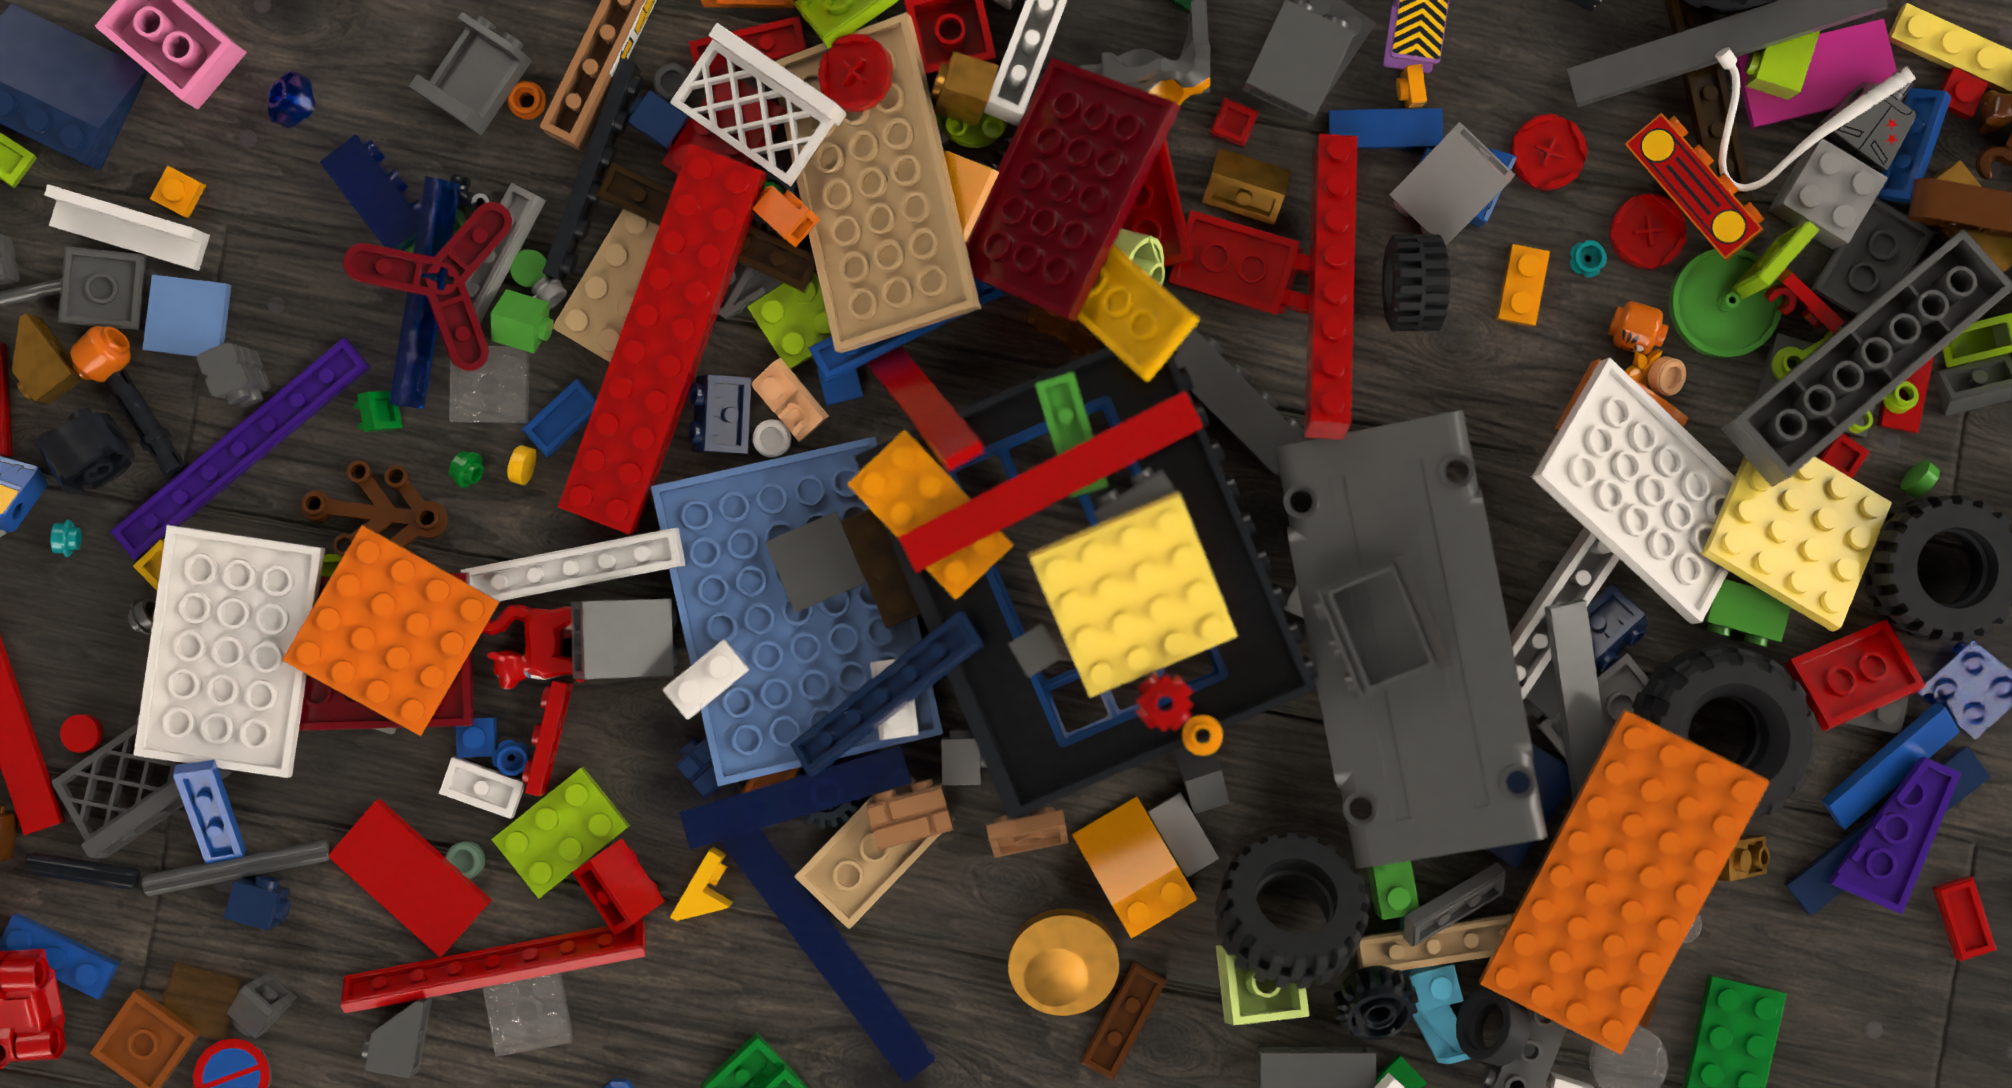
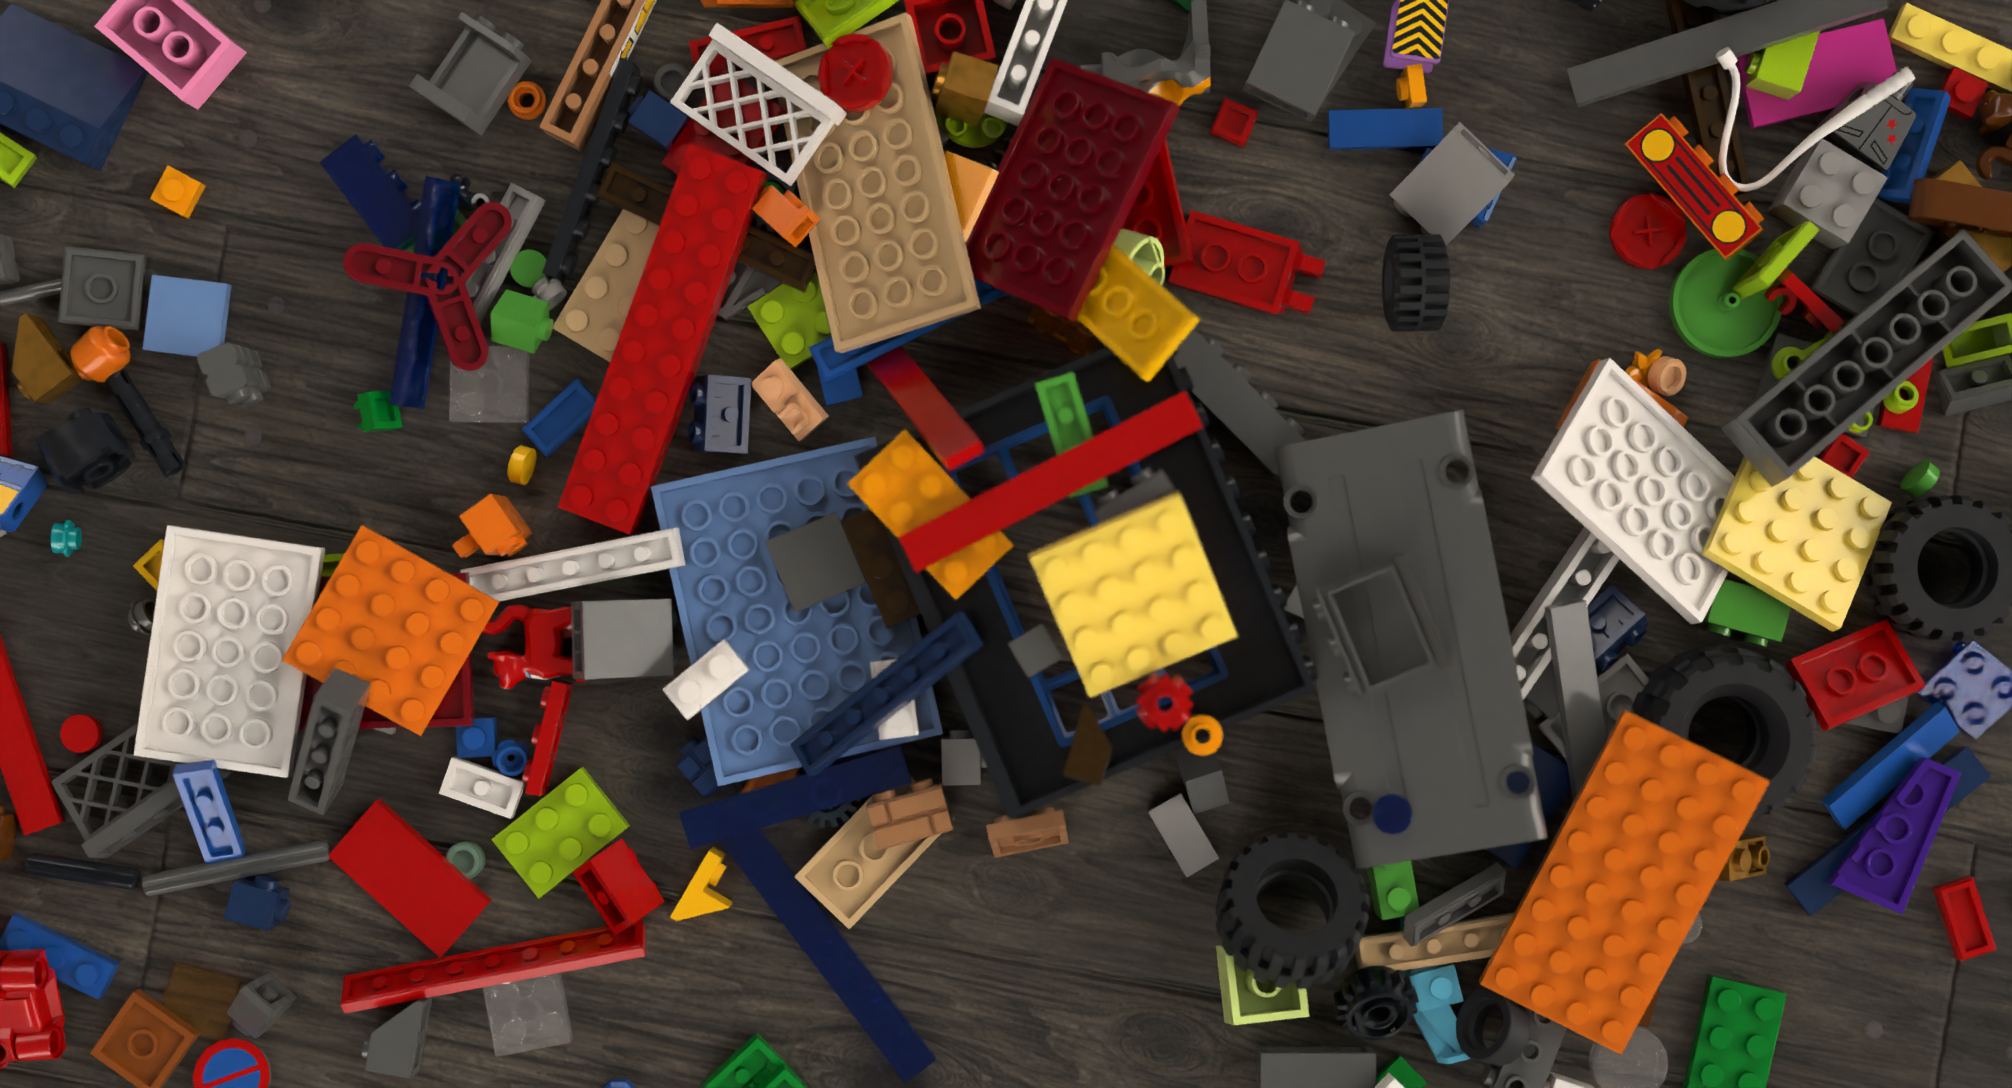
(127, 228): white fence -> none
(241, 448): dark purple tile -> none
(290, 99): clear blue plate -> none
(328, 741): none -> dark grey brick
(383, 512): reddish brown plant -> none
(466, 469): green plate -> none
(493, 527): none -> orange brick
(772, 438): white tile -> none
(1063, 962): pearl gold piece -> none
(1089, 750): none -> dark brown tile
(1123, 1020): reddish brown tile -> none
(1134, 867): light orange slope -> none
(1246, 186): pearl gold panel -> none
(1331, 287): red brick -> none
(1392, 813): none -> clear blue tile
(1522, 285): light orange plate -> none
(1548, 152): red tile -> none
(1597, 255): teal plate -> none
(1637, 327): orange head -> none

